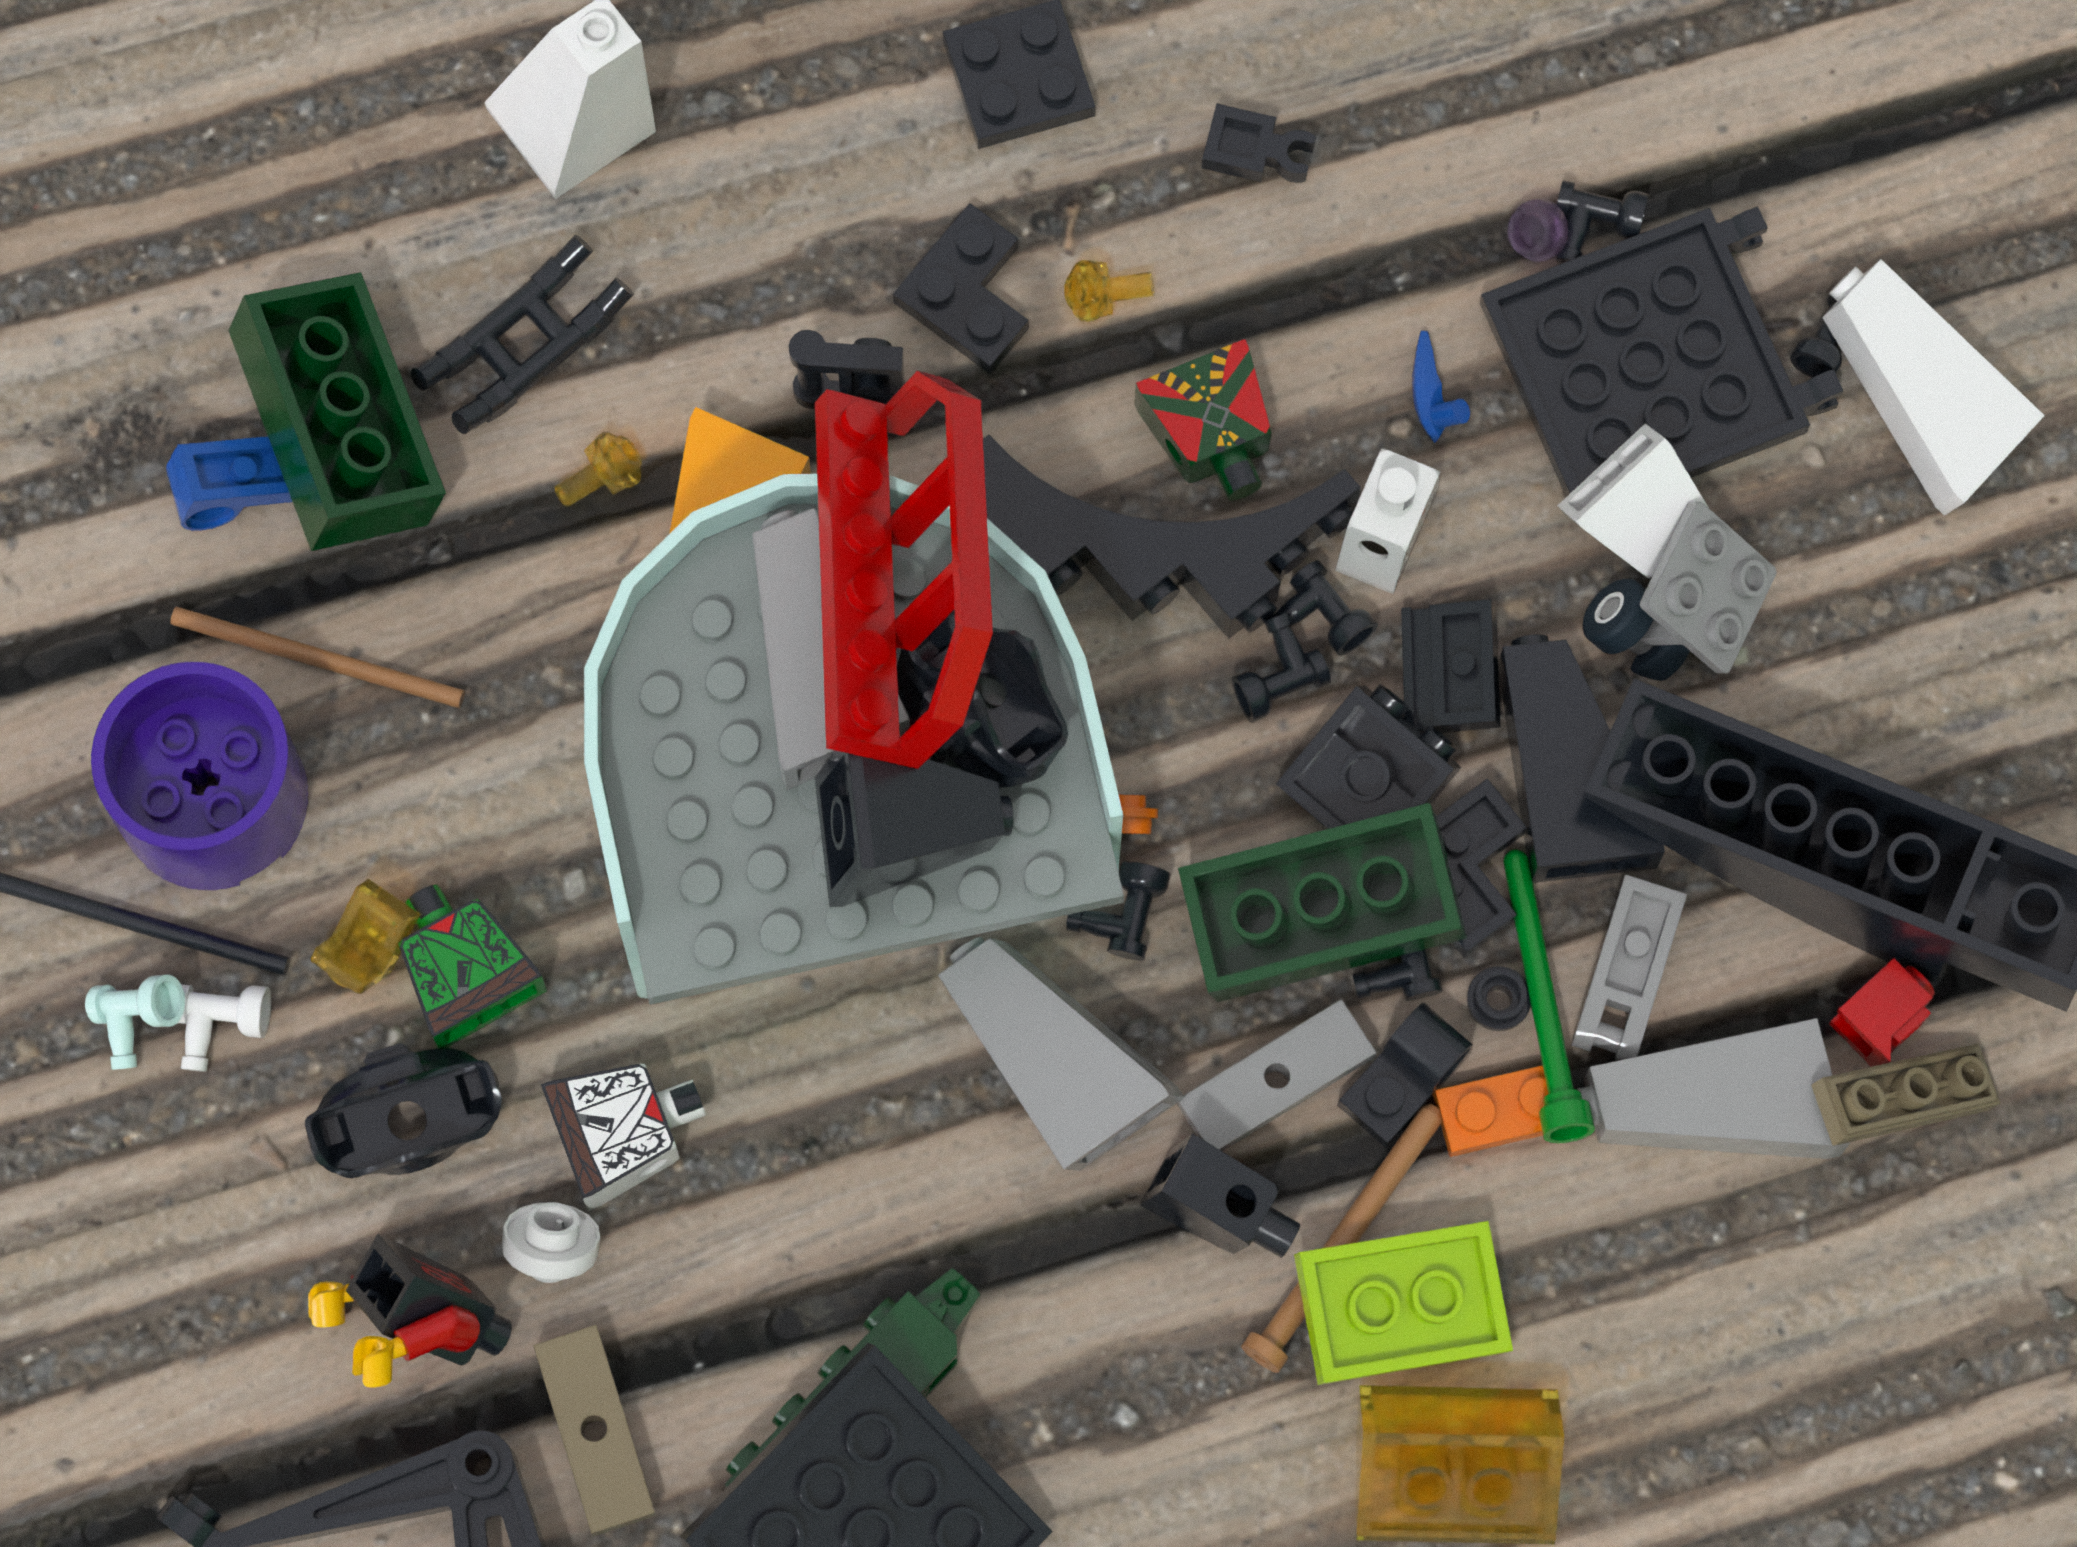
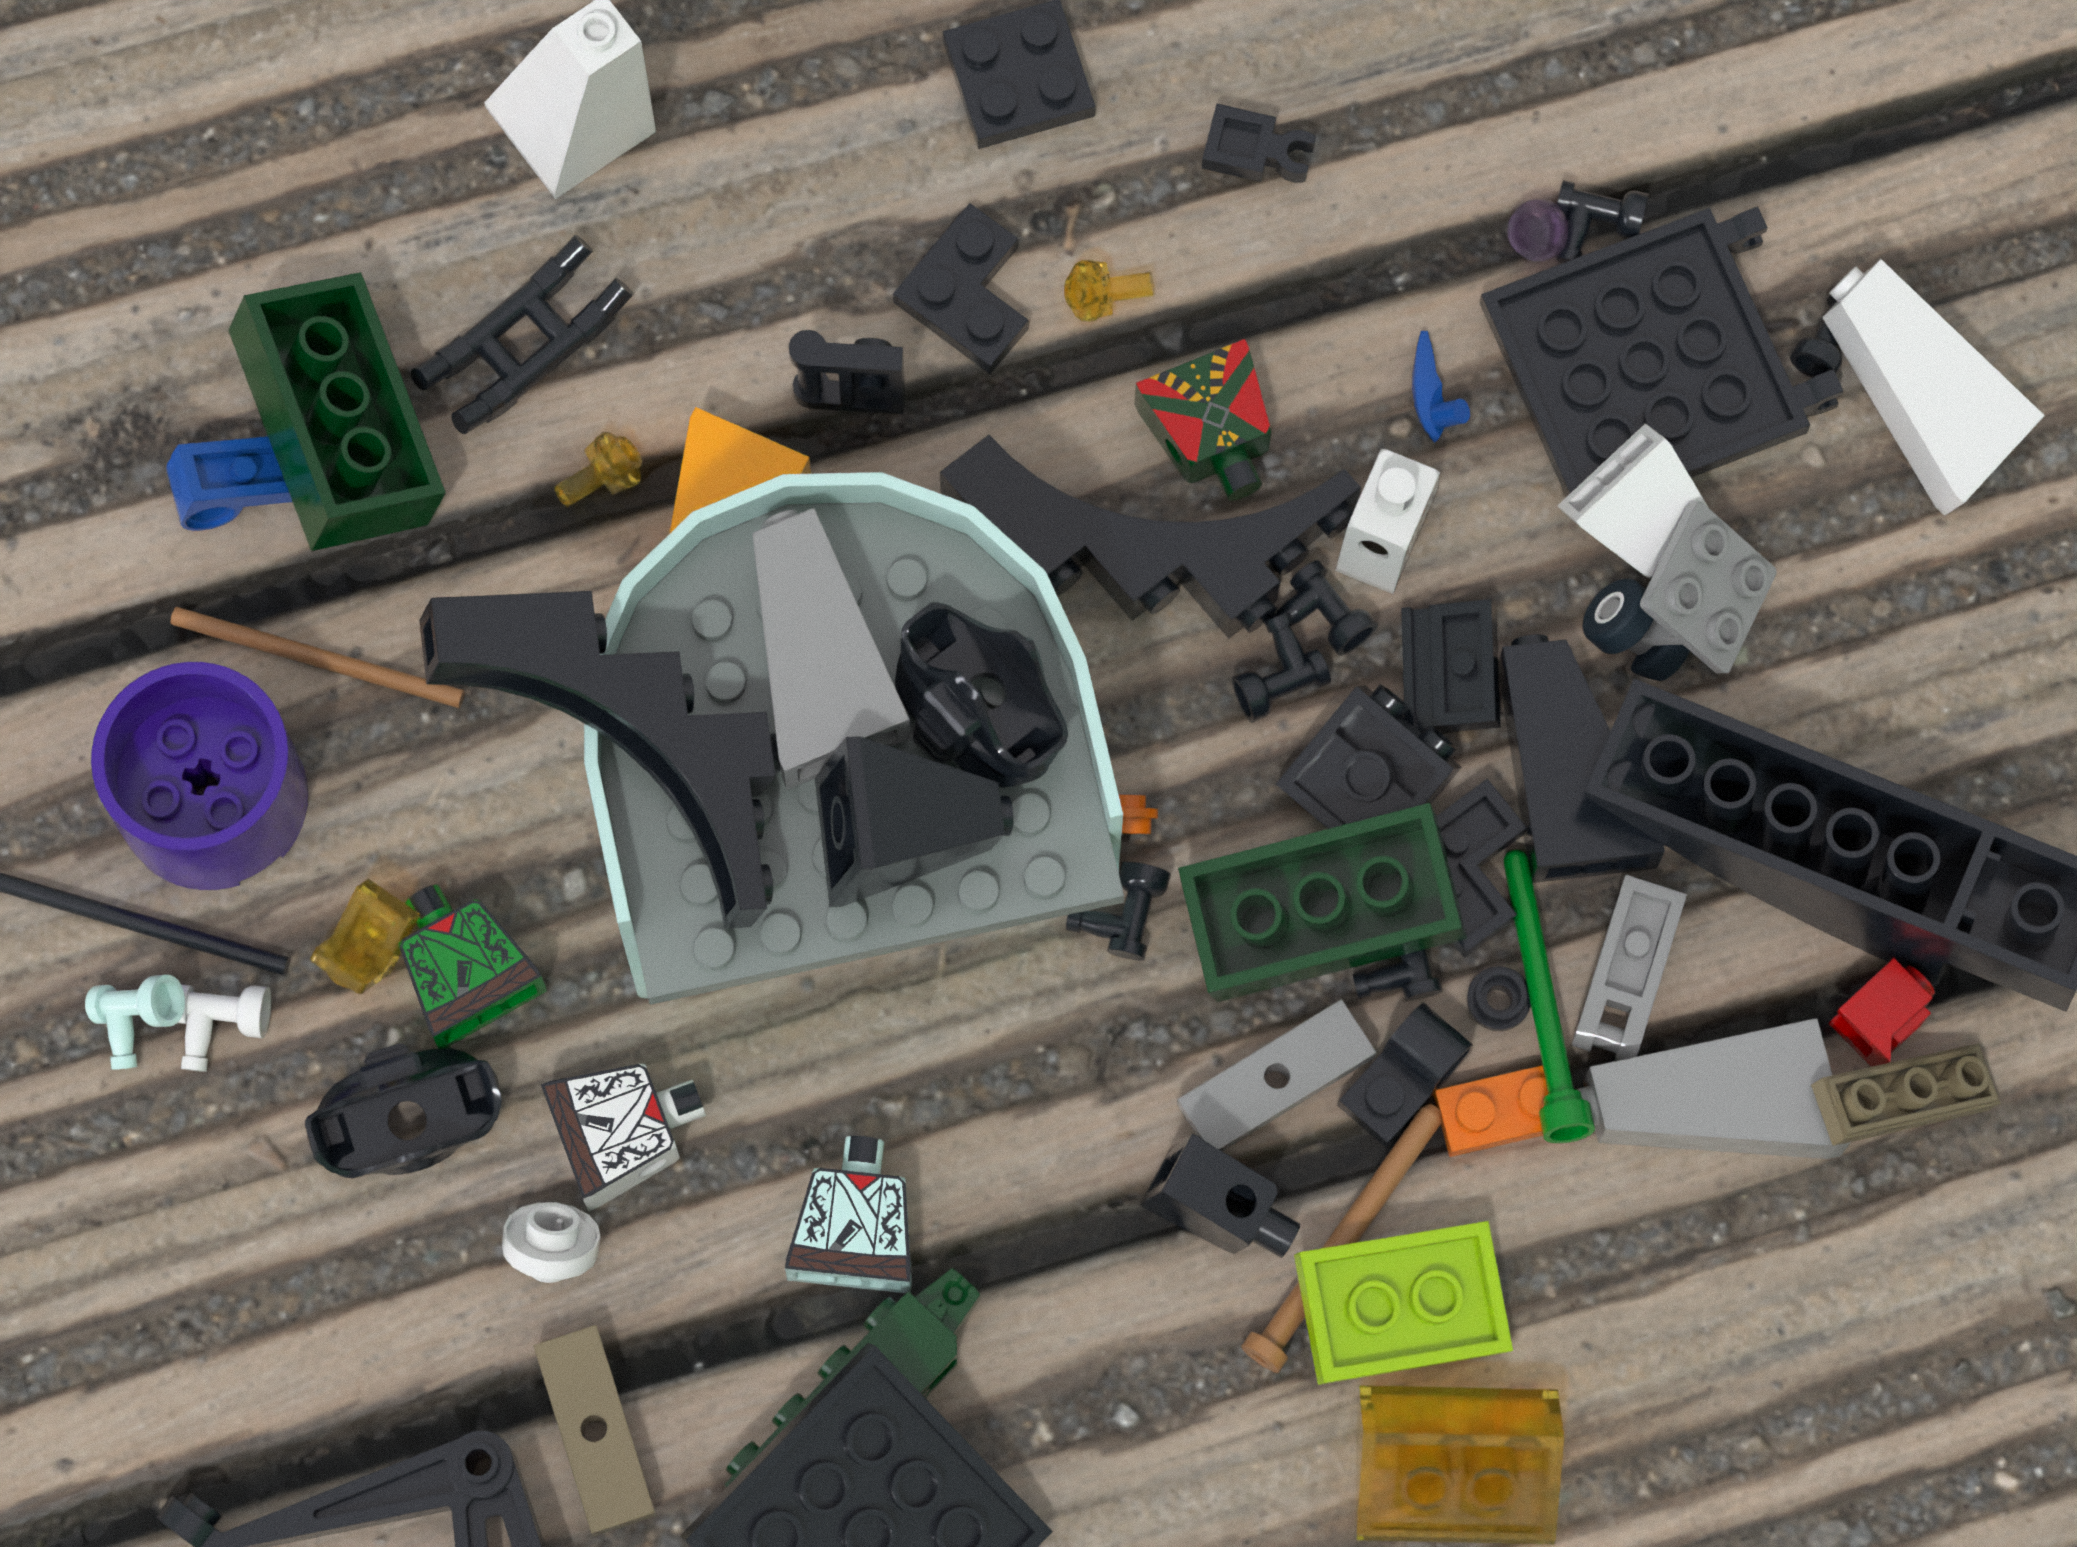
(414, 1304): torso -> none
(640, 701): none -> black arch
(853, 1225): none -> torso
(858, 568): red plate -> none
(1058, 1058): light grey slope -> none

